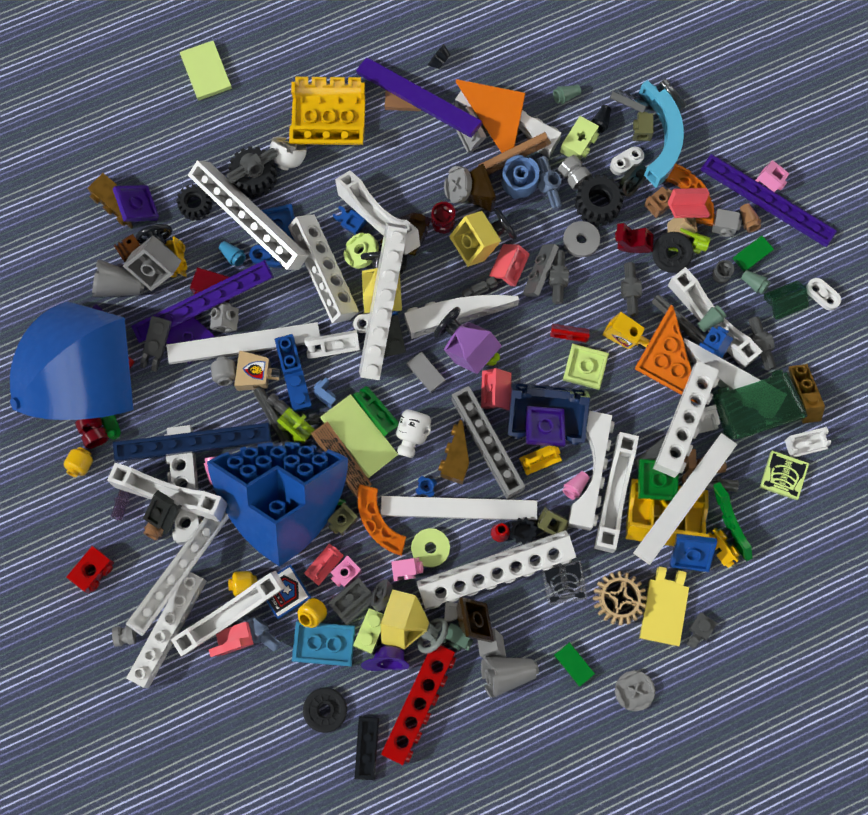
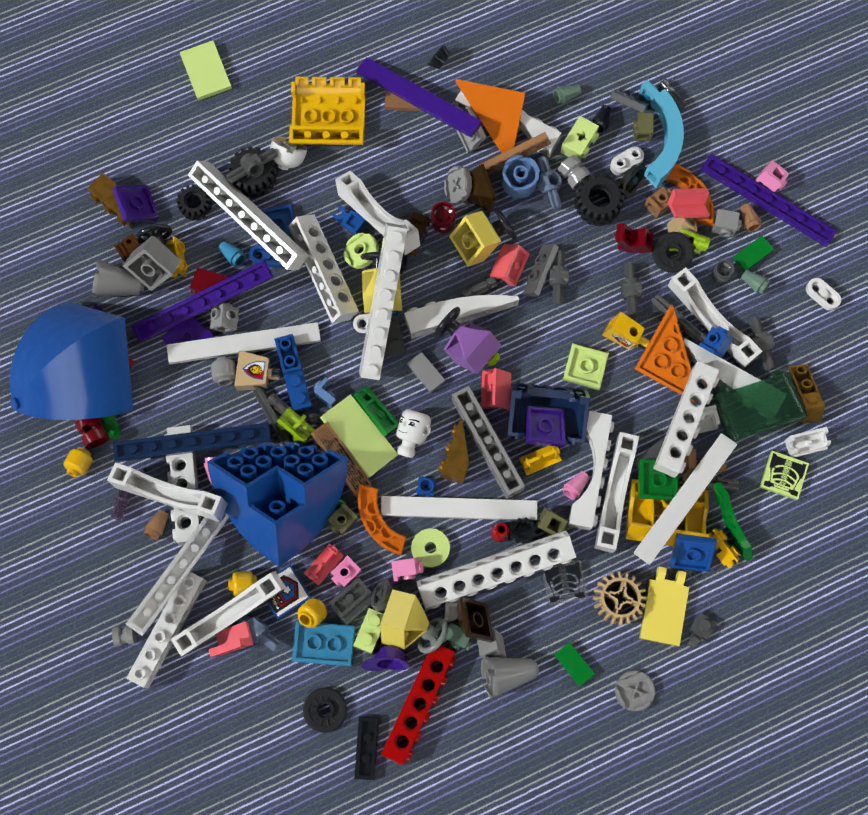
(80, 576): red brick -> none
(155, 342): dark grey hinge -> none
(162, 511): pearl dark grey plate -> none
(332, 344): white plate -> none
(569, 333): red slope -> none
(584, 229): light grey tile -> none
(712, 318): sand green cone -> none
(787, 299): clear green panel -> none

